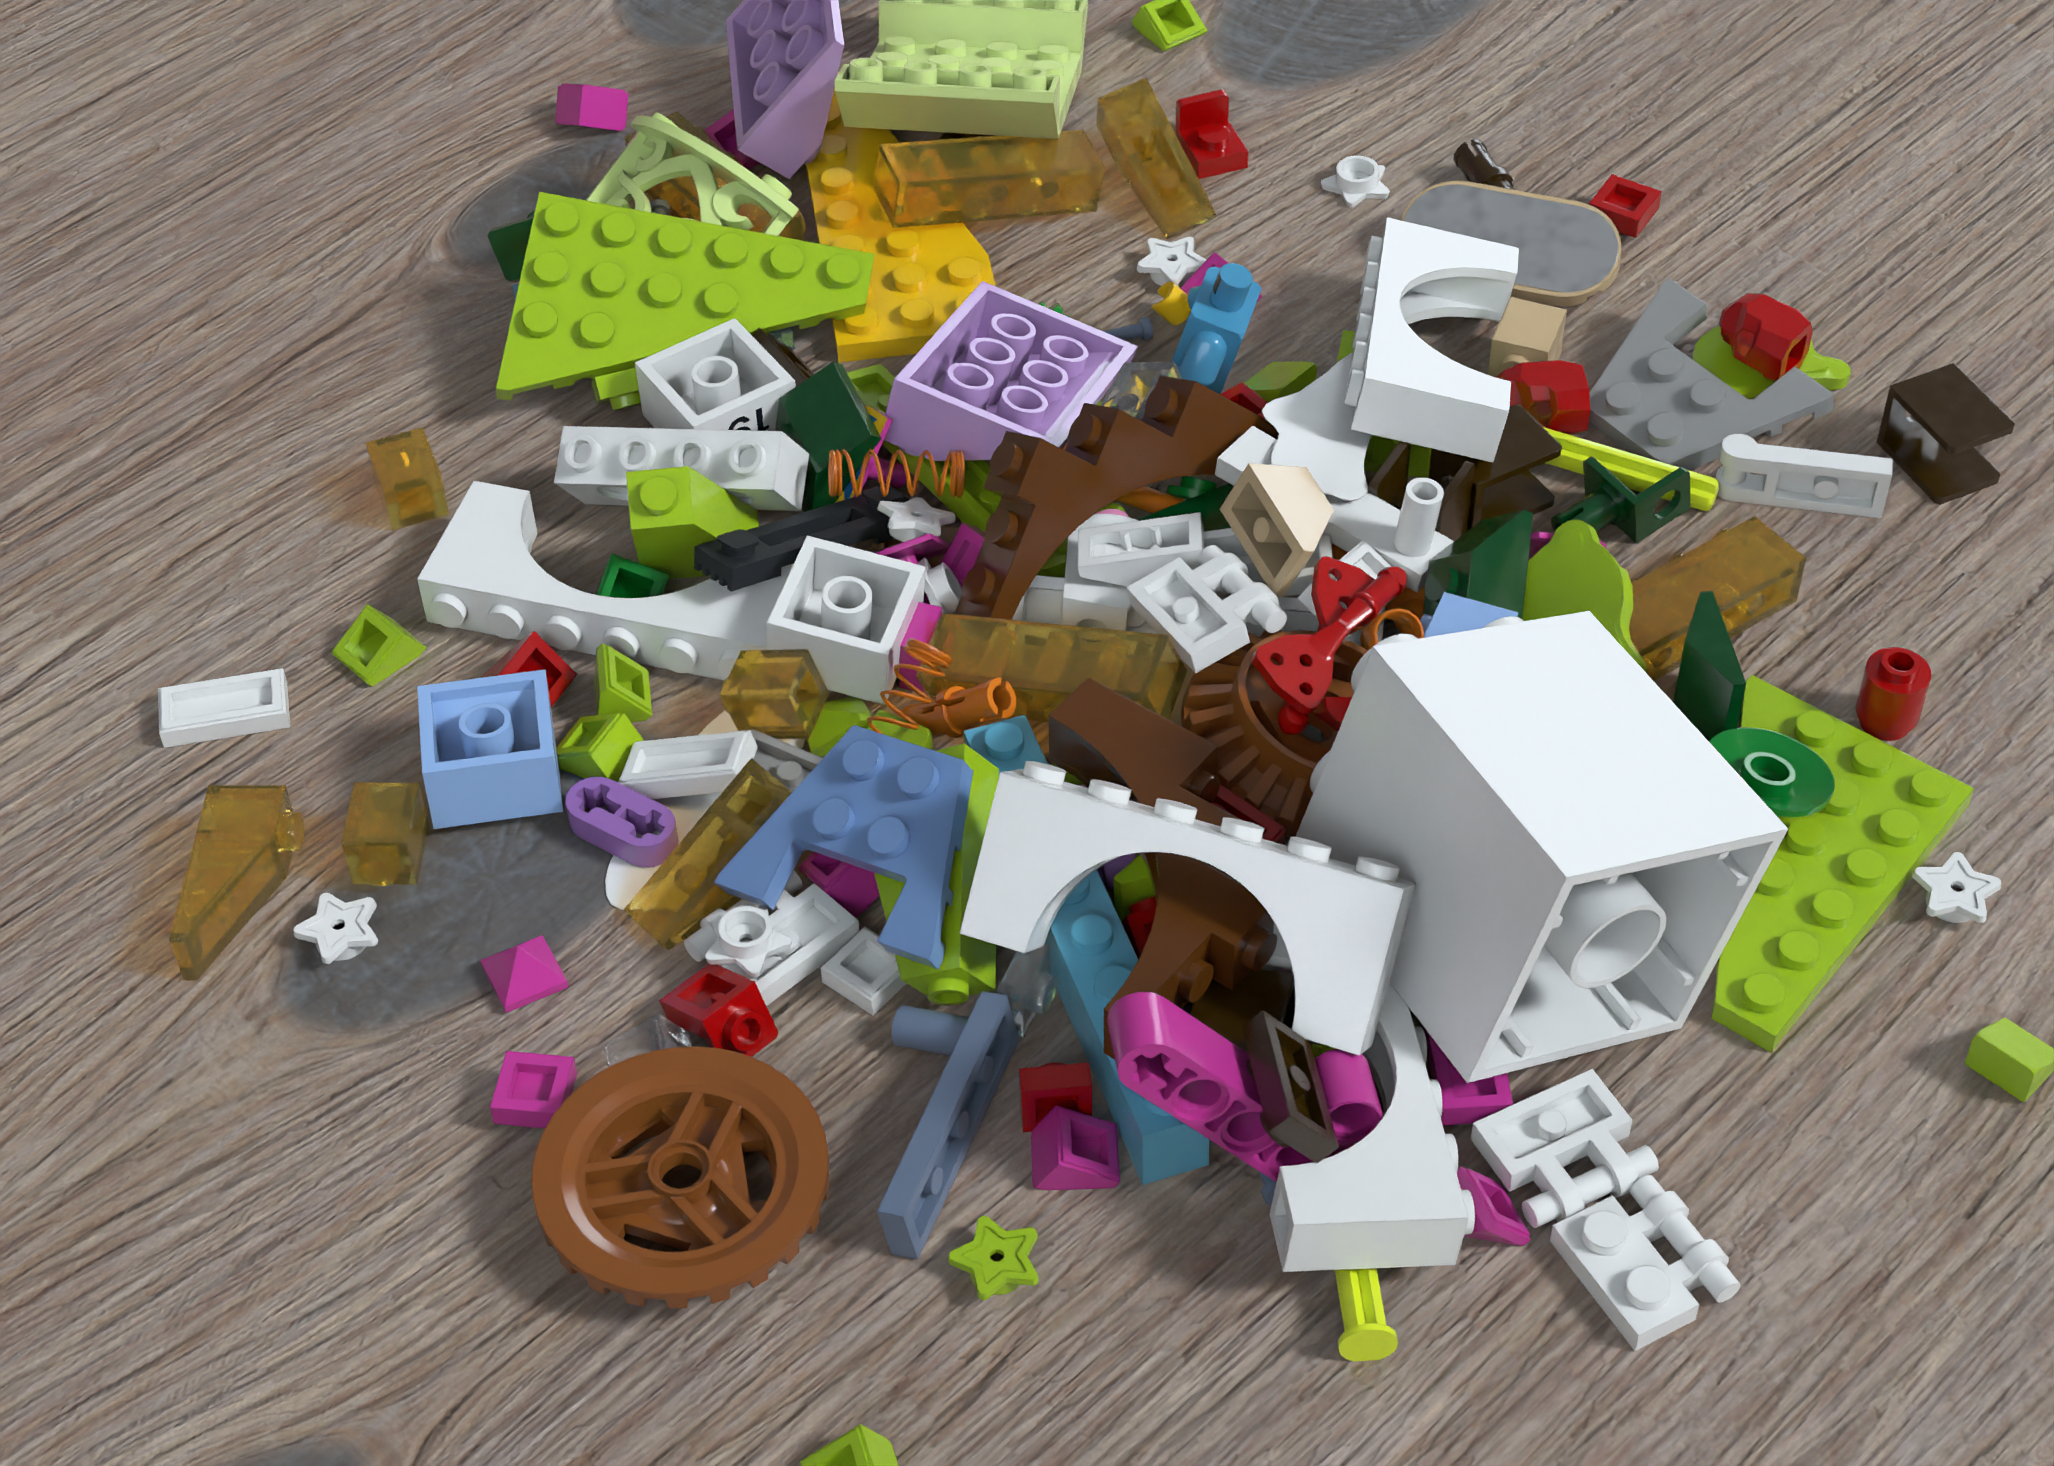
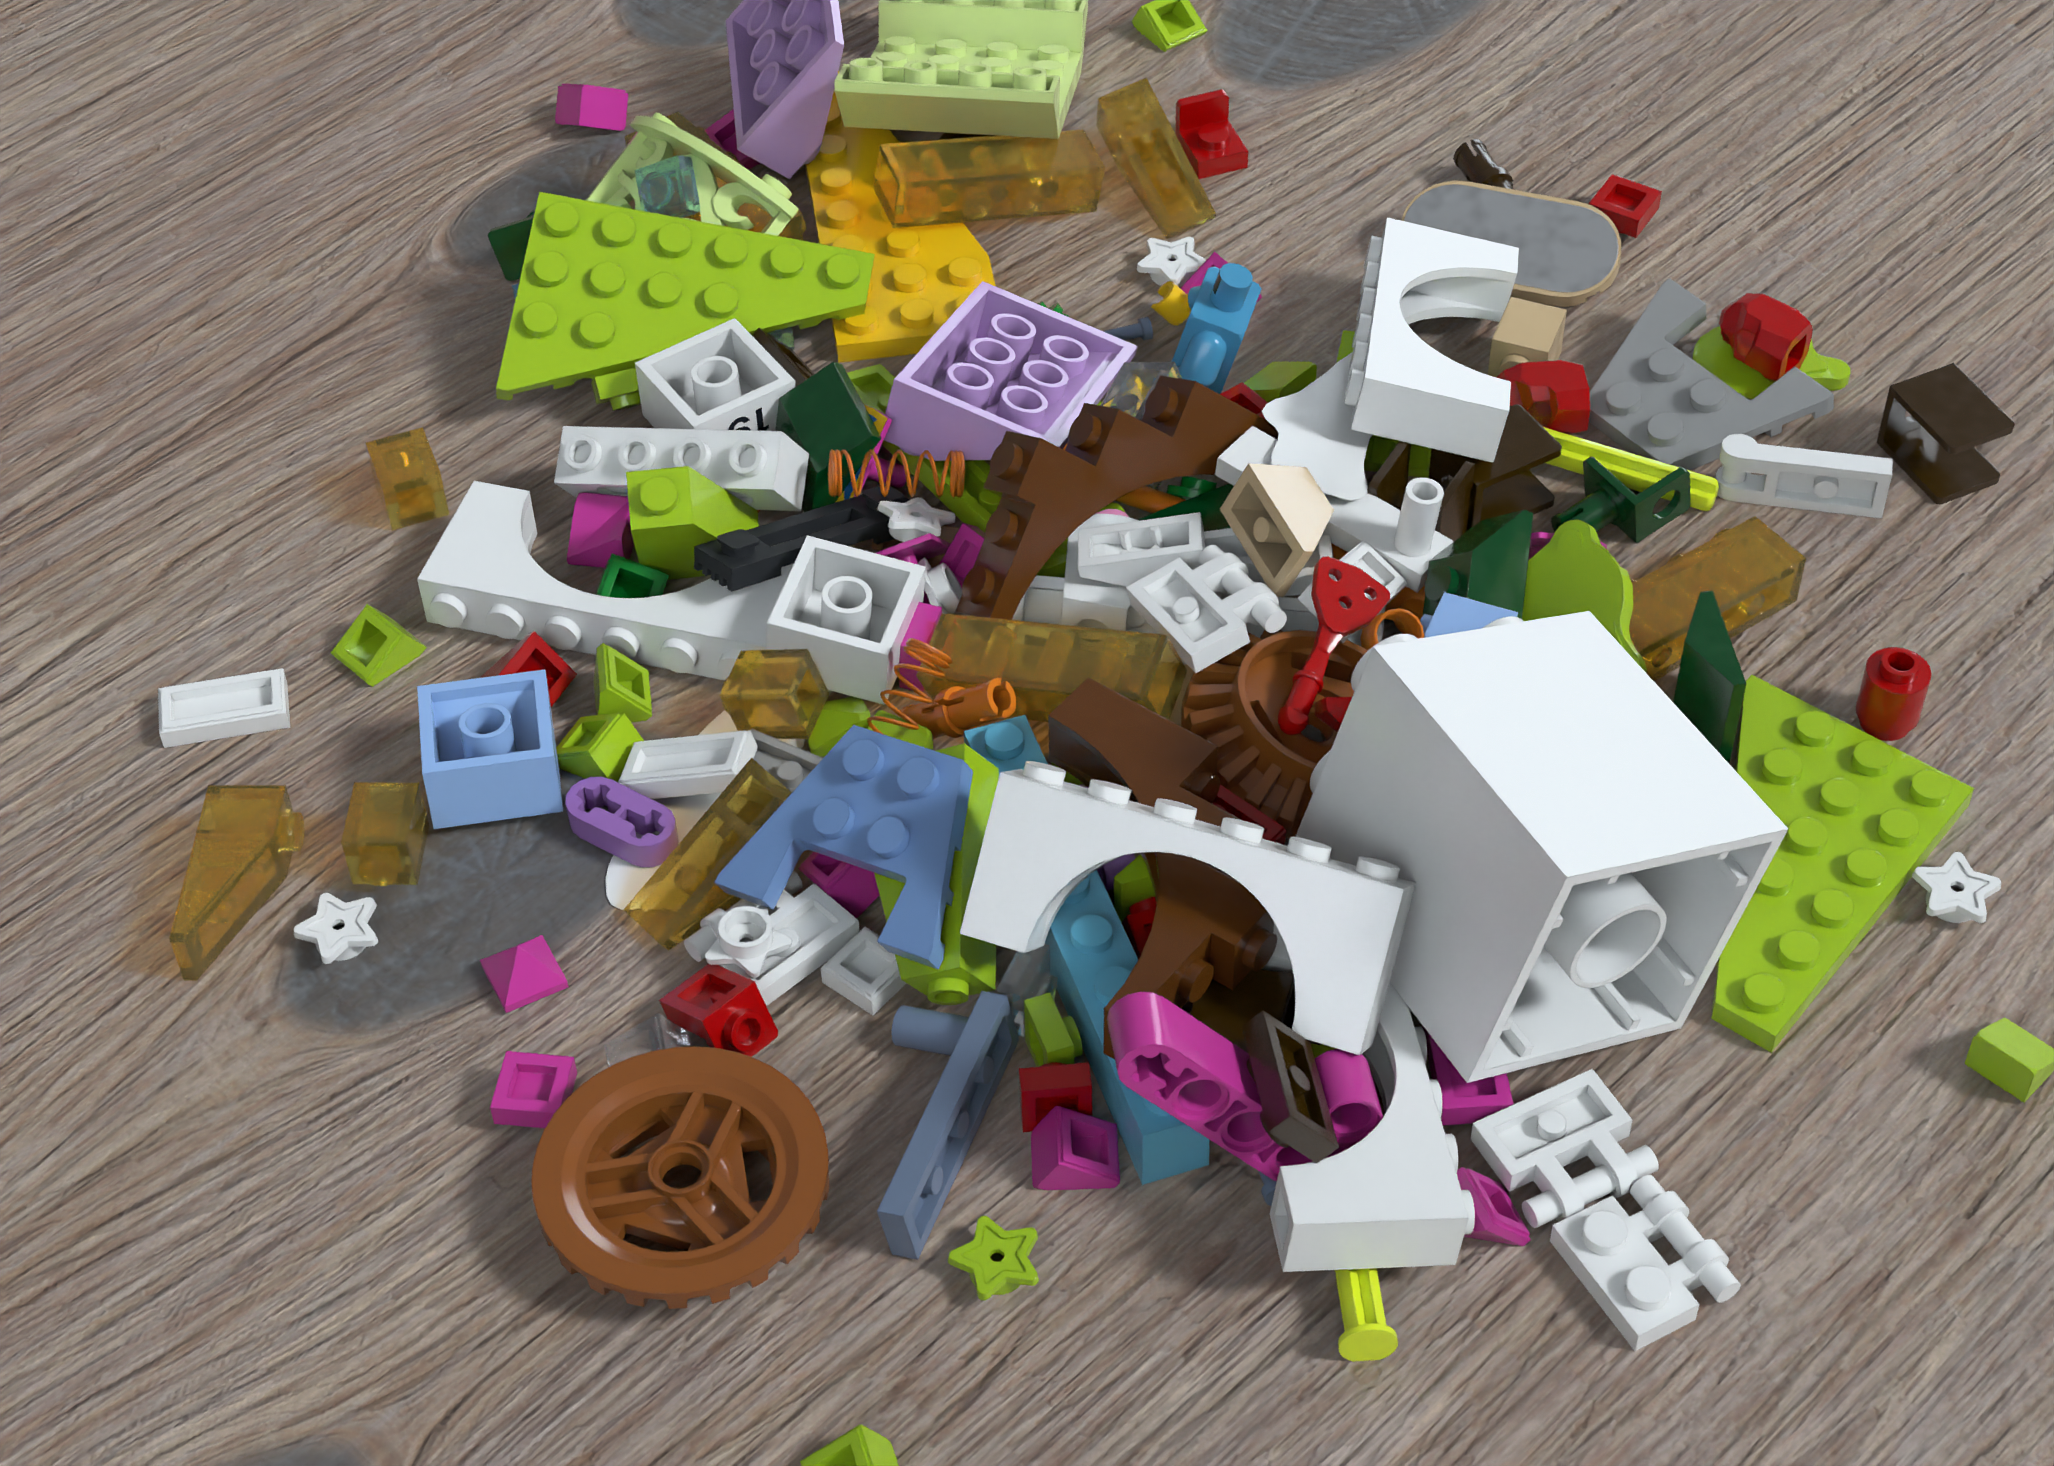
(599, 529): none -> dark pink slope
(668, 187): none -> clear light blue plate
(1048, 1034): none -> lime plate
(1319, 648): red piece -> none
(1357, 179): white plate -> none
(1778, 769): green dish -> none

